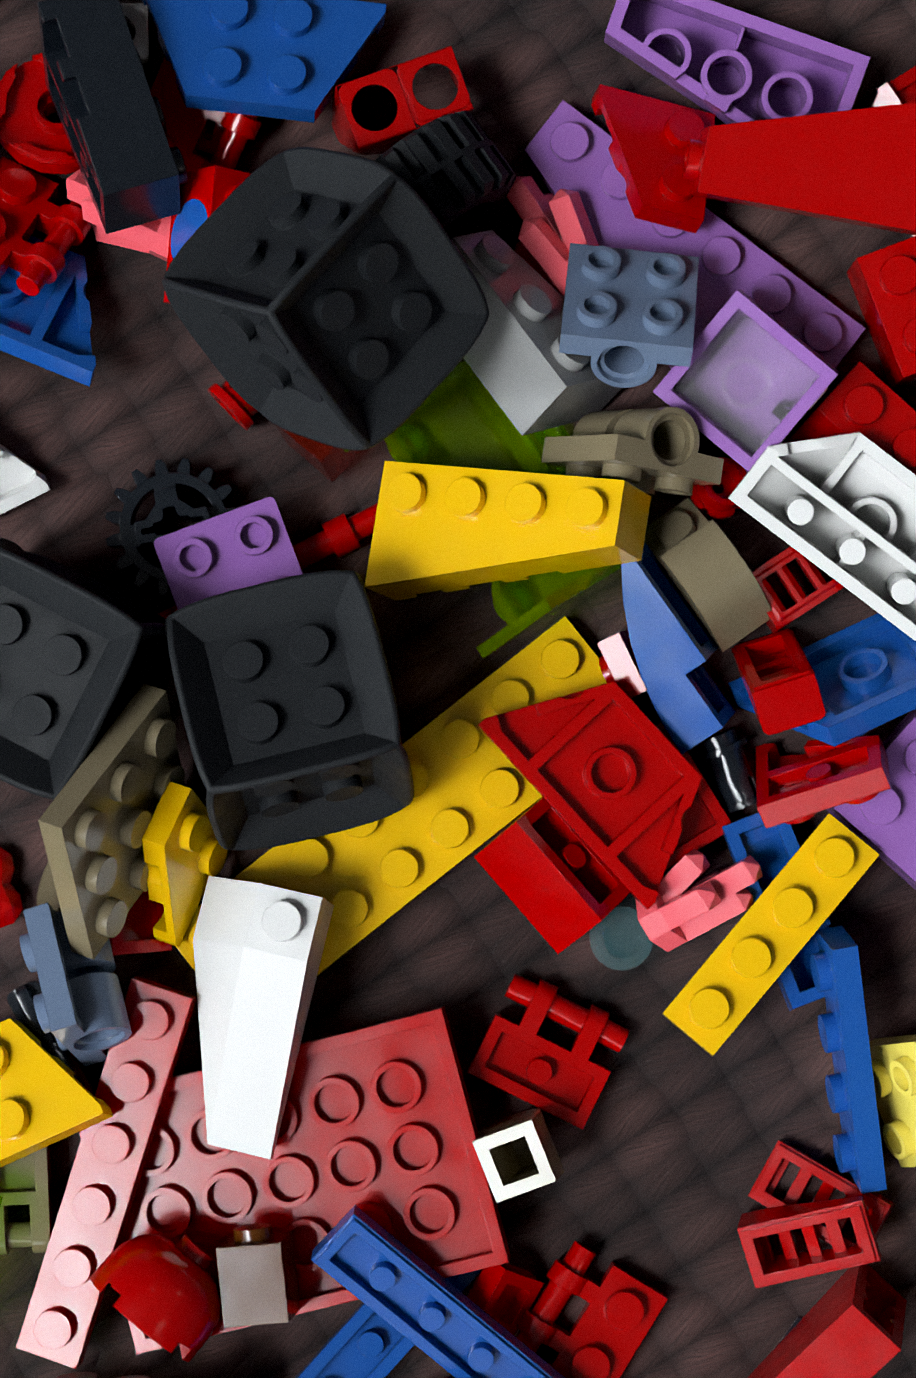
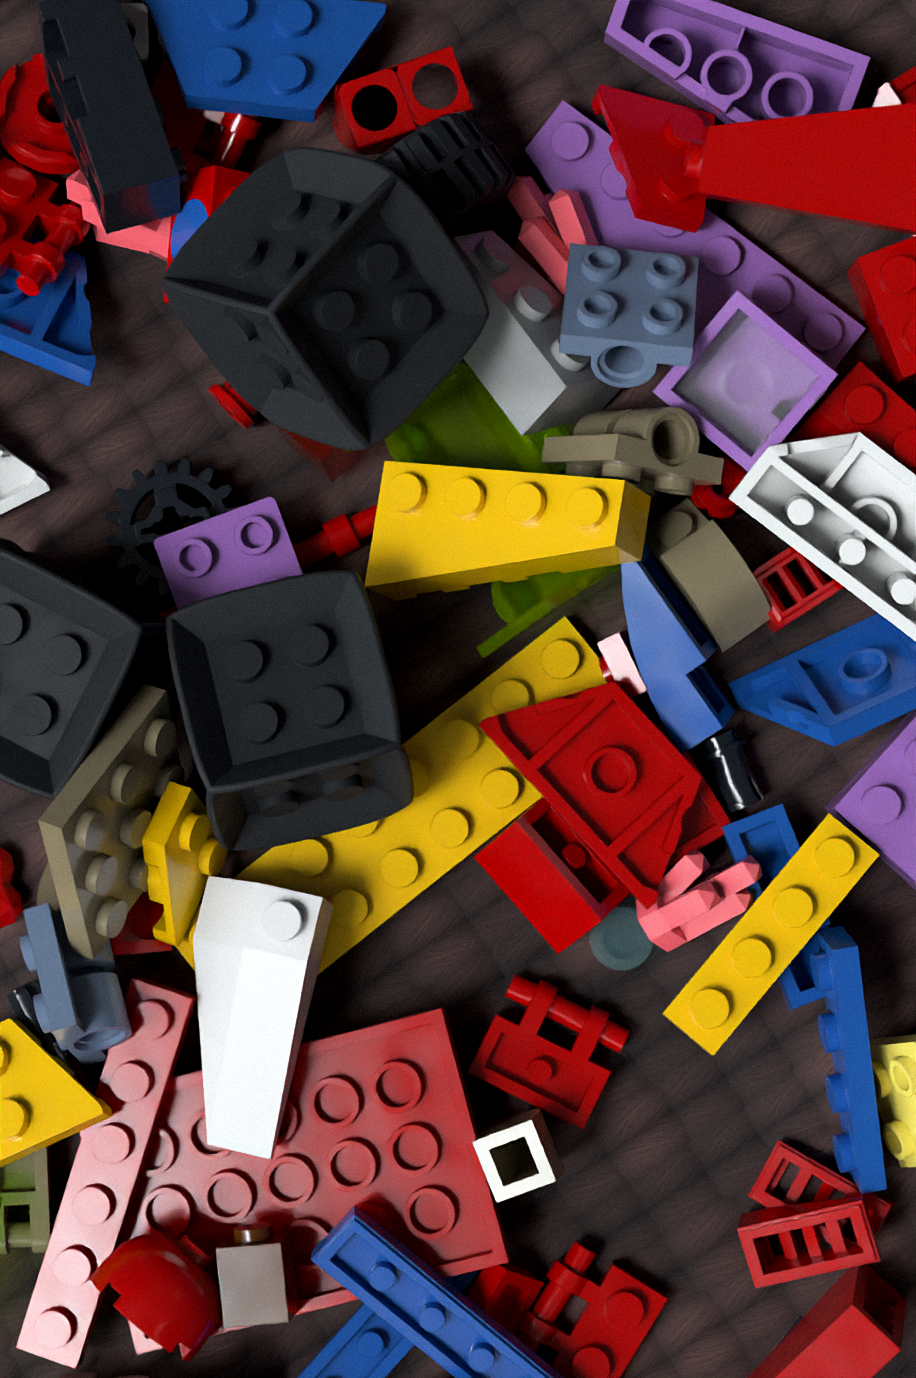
(779, 682): red slope -> none
(799, 786): red wing -> none

